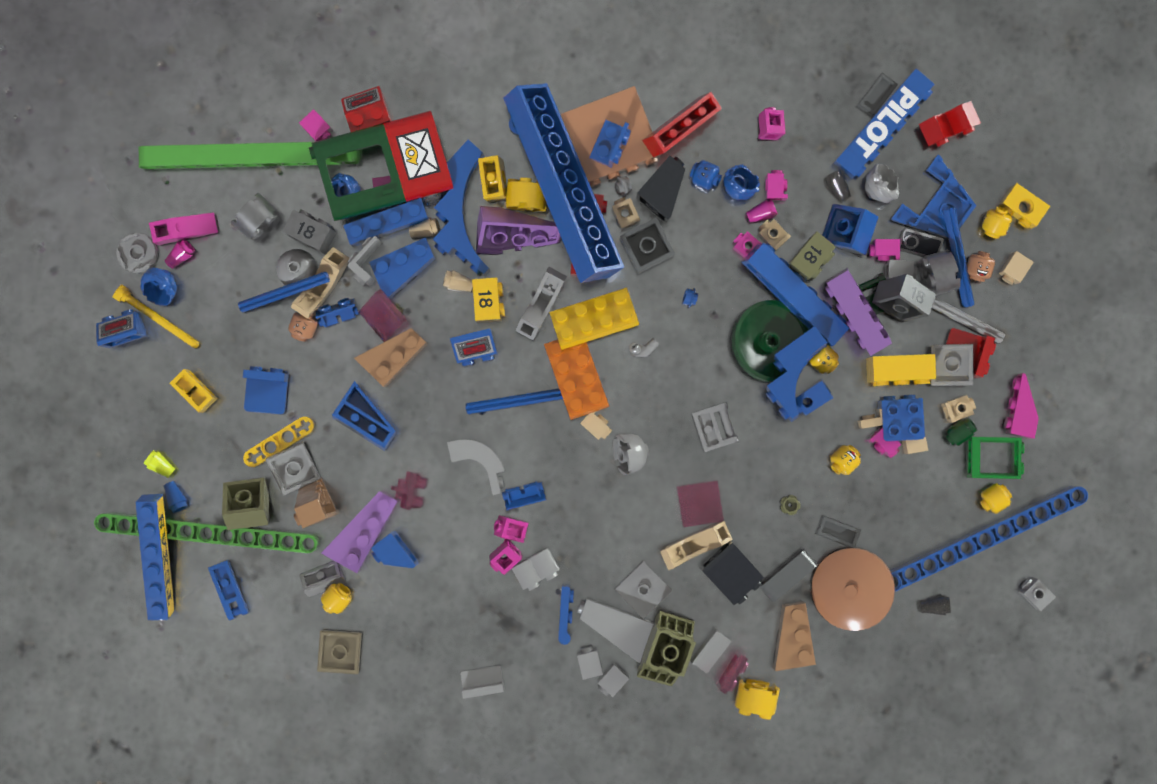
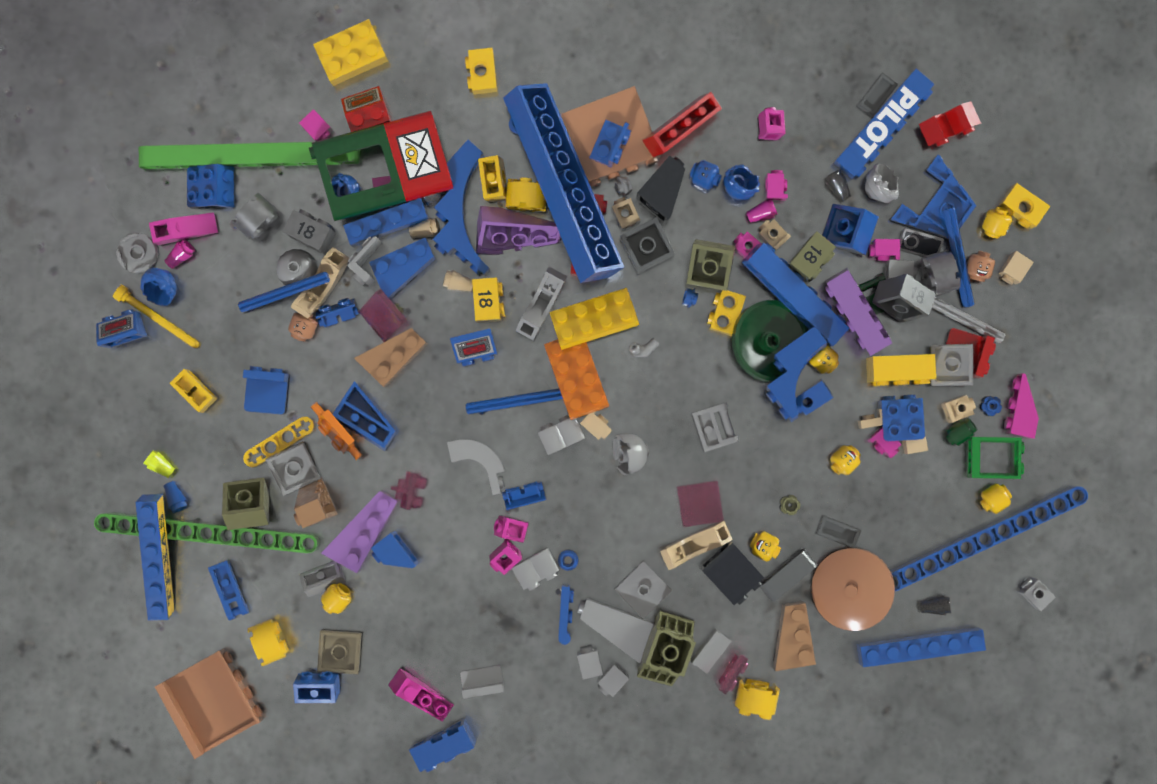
(209, 702): none -> nougat panel
(210, 186): none -> blue bracket
(267, 642): none -> yellow brick
(316, 687): none -> blue brick
(340, 437): none -> orange plate
(350, 52): none -> yellow brick
(420, 695): none -> dark pink slope
(443, 746): none -> blue wedge
(485, 59): none -> yellow brick
(560, 435): none -> light grey brick
(572, 565): none -> blue plate
(711, 264): none -> olive brick
(730, 314): none -> yellow brick
(765, 546): none -> yellow head
(921, 647): none -> blue brick
(991, 400): none -> blue plate

